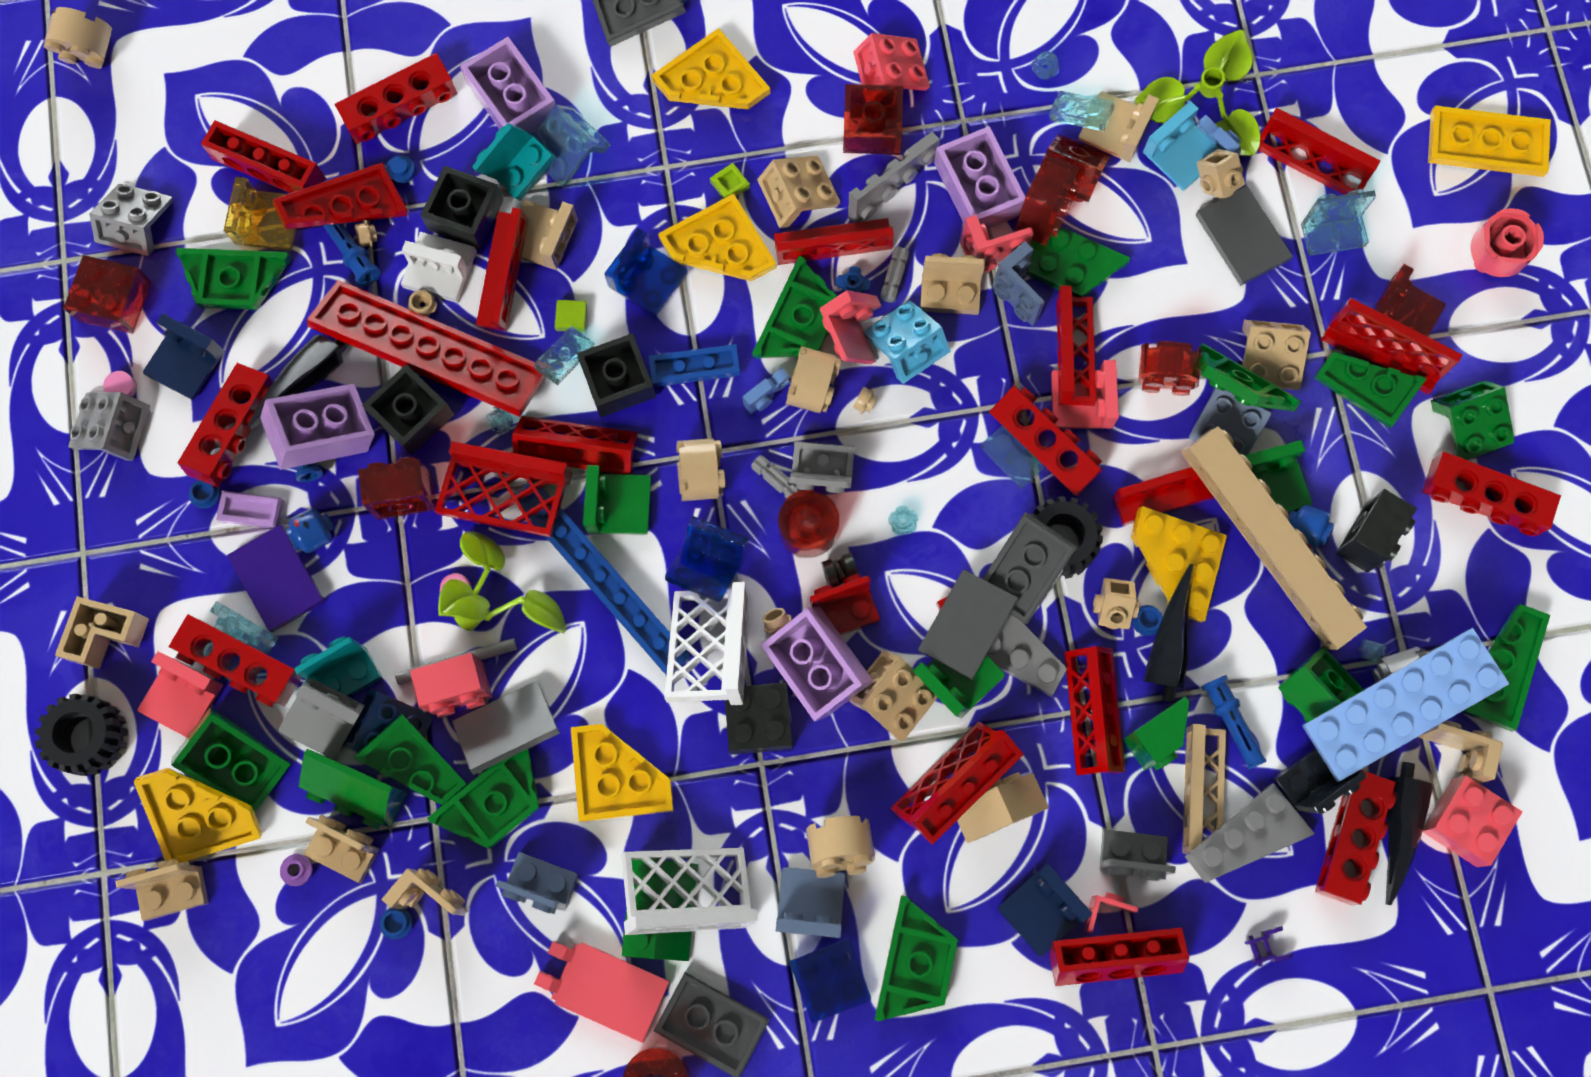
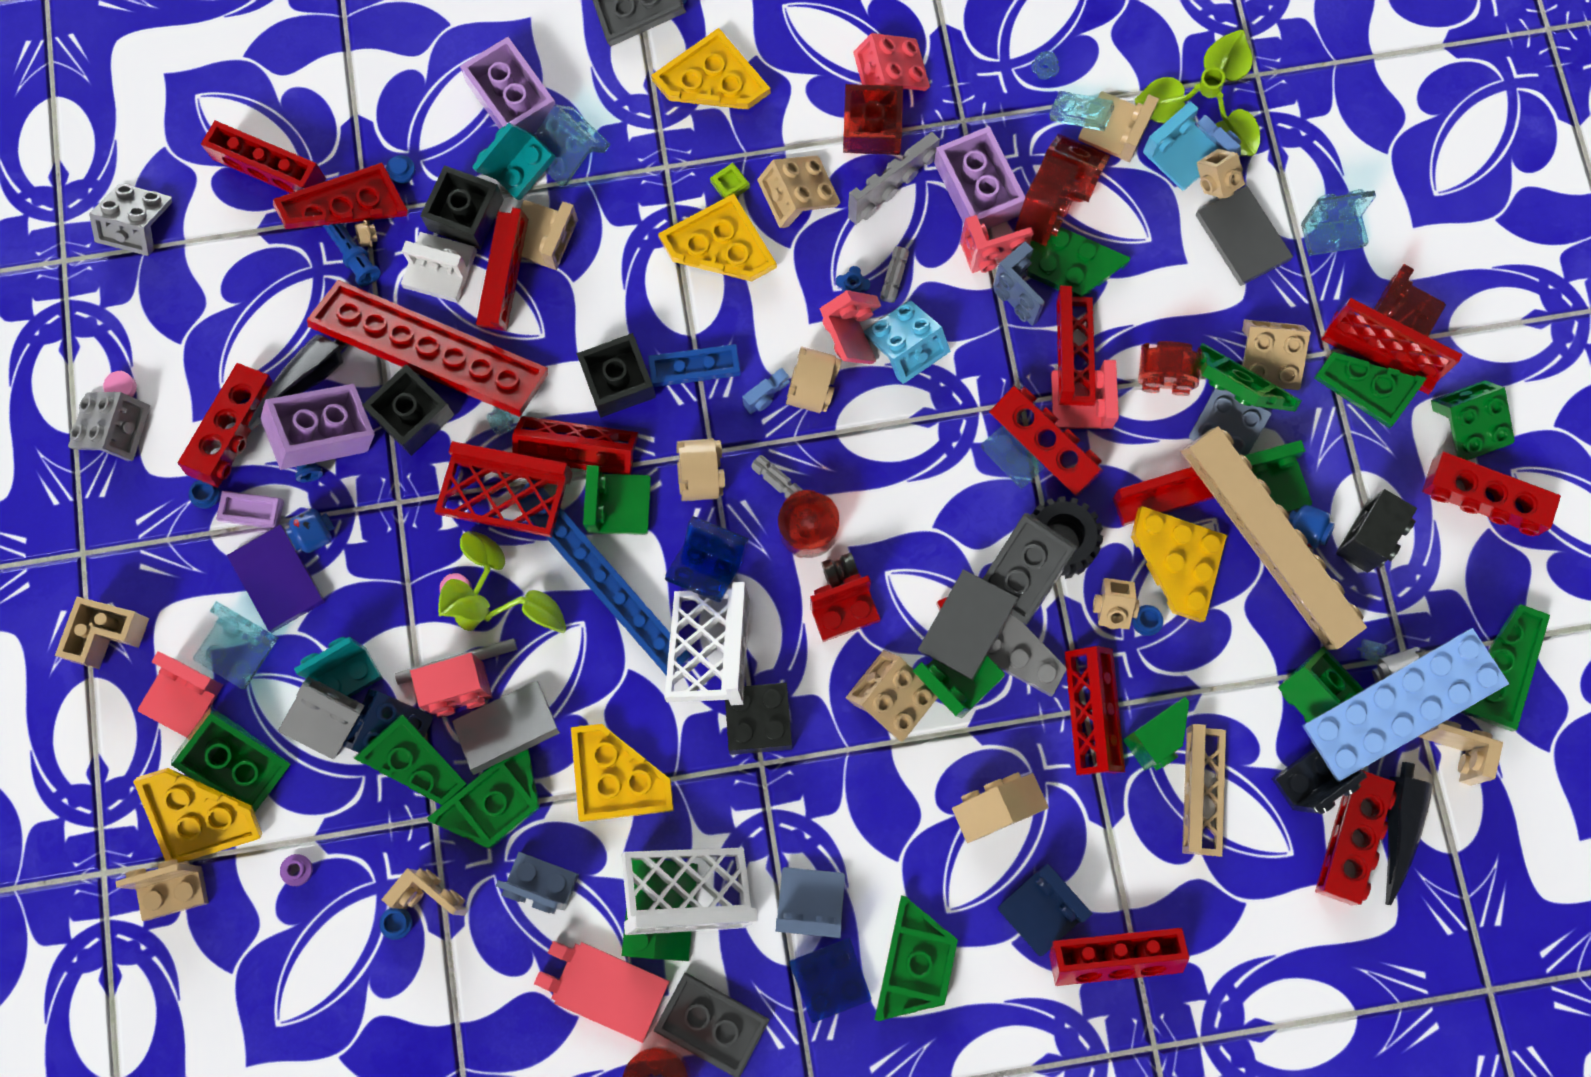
(58, 728): black tyre -> none
(77, 37): tan brick -> none
(107, 294): clear red brick -> none
(183, 358): dark blue bracket -> none
(196, 634): red brick -> none
(231, 276): green wing -> none
(254, 220): clear yellow bracket -> none
(342, 851): tan bracket -> none
(350, 790): green slope -> none
(397, 488): clear red brick -> none
(401, 85): red brick -> none
(422, 297): tan plate -> none
(562, 356): clear light blue plate -> none
(570, 314): lime tile -> none
(644, 274): clear blue bracket -> none
(775, 620): tan plate -> none
(796, 316): green wing -> none
(816, 663): lavender brick -> none
(822, 466): light grey bracket -> none
(834, 241): red fence -> none
(840, 846): tan brick -> none
(865, 400): tan plate -> none
(903, 528): clear light blue plate -> none
(951, 284): tan bracket -> none
(970, 781): red fence -> none
(1110, 900): coral bracket -> none
(1135, 852): dark grey bracket -> none
(1169, 650): black piece -> none
(1222, 708): blue pin -> none
(1250, 834): light grey wing -> none
(1265, 936): dark purple piece -> none
(1317, 144): red fence -> none
(1472, 821): coral brick -> none
(1489, 141): yellow plate -> none
(1506, 243): coral brick -> none

